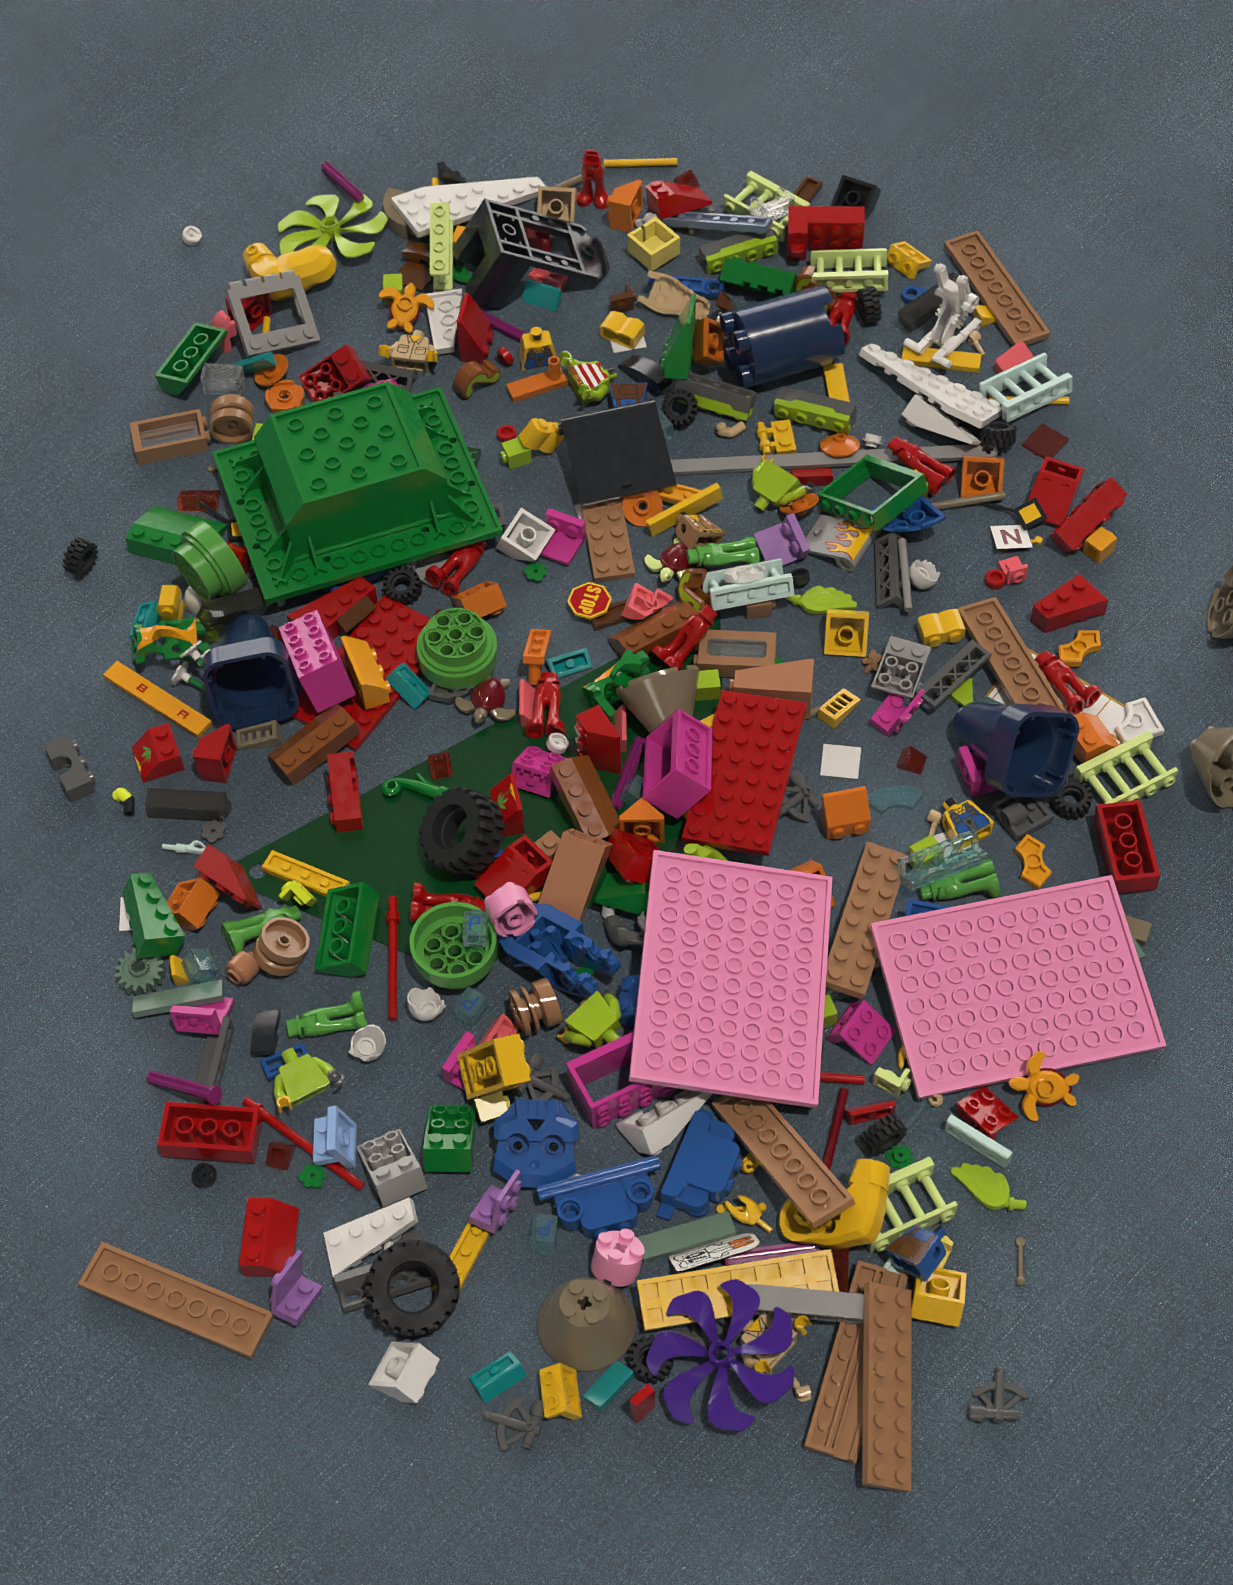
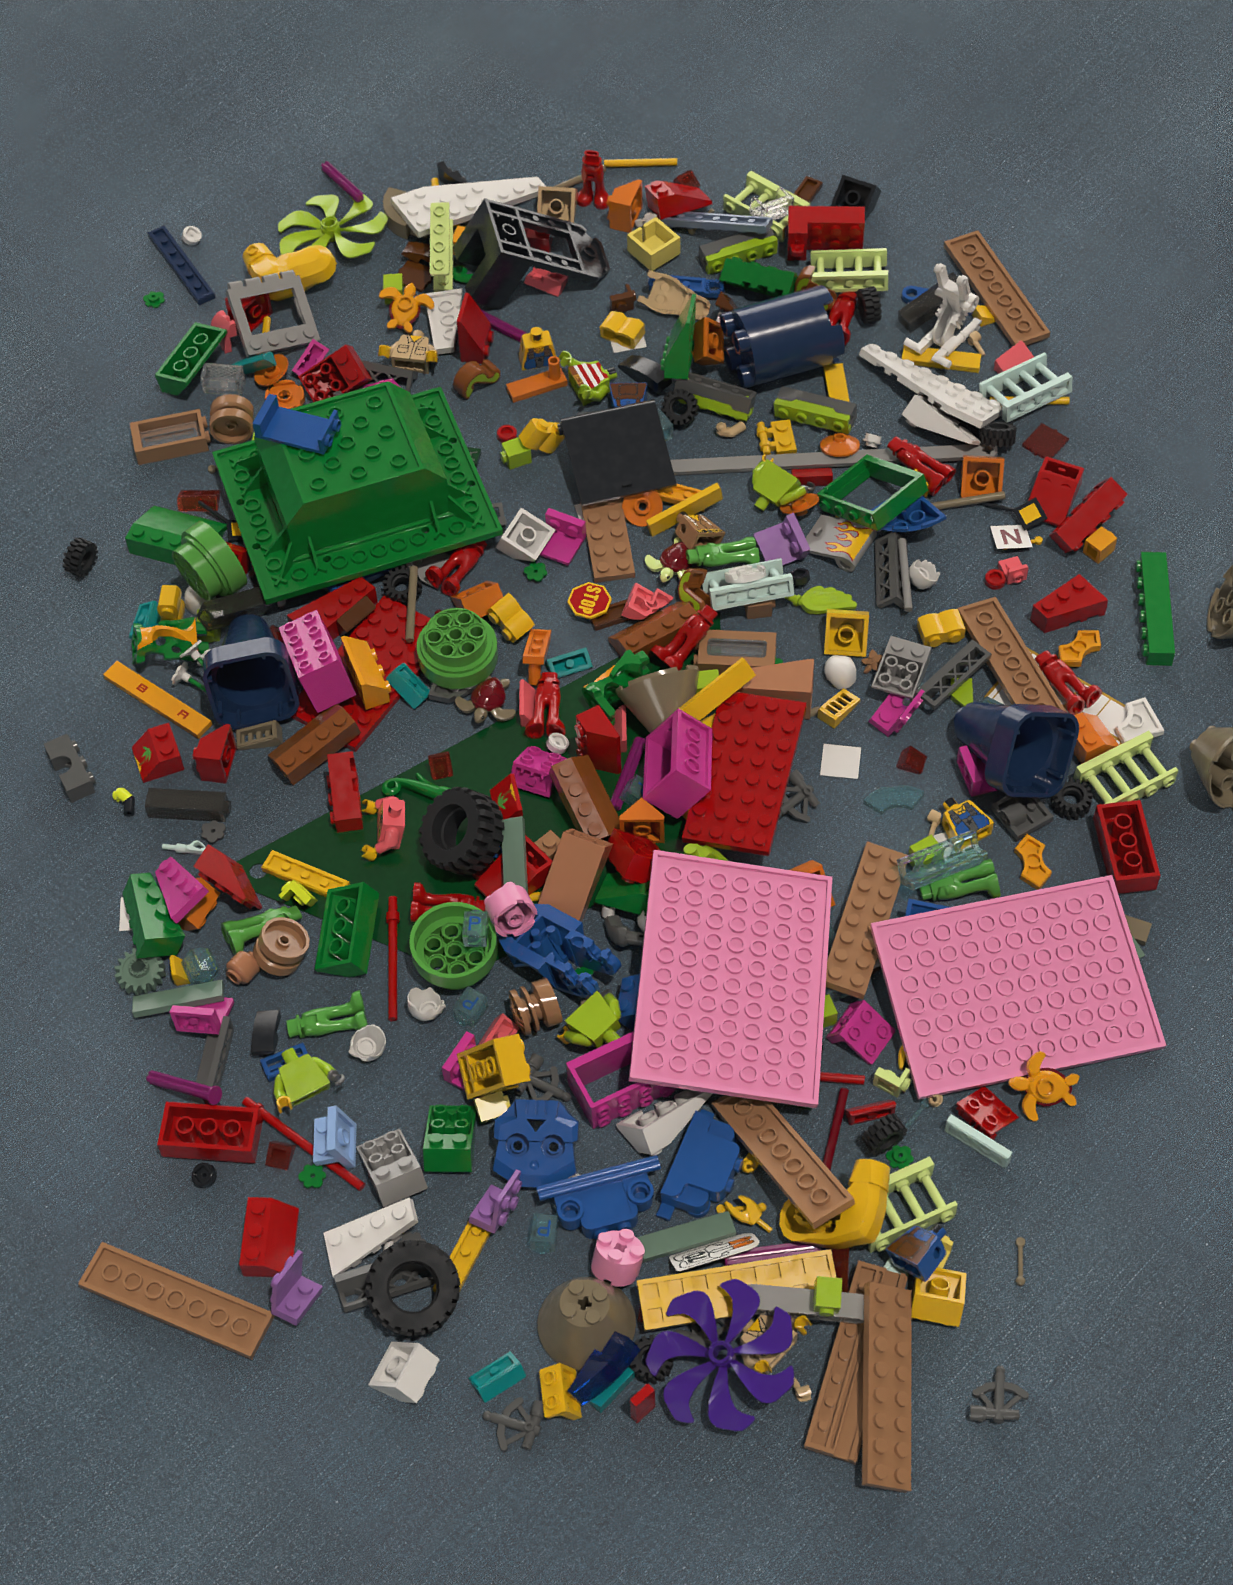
(154, 299): none -> green plant
(178, 888): none -> dark pink wing
(181, 265): none -> dark blue tile
(295, 427): none -> blue panel
(312, 355): none -> dark pink slope
(389, 825): none -> coral torso
(411, 607): none -> dark tan bar
(505, 356): red tile -> none
(510, 618): none -> yellow brick
(514, 852): none -> sand green tile
(542, 295): teal slope -> none
(603, 1368): none -> clear blue slope
(719, 690): none -> yellow tile
(827, 1296): none -> lime brick
(840, 671): none -> white hair
(845, 813): orange slope -> none
(907, 259): yellow bracket -> none
(987, 1187): lime animal -> none
(1156, 609): none -> green brick

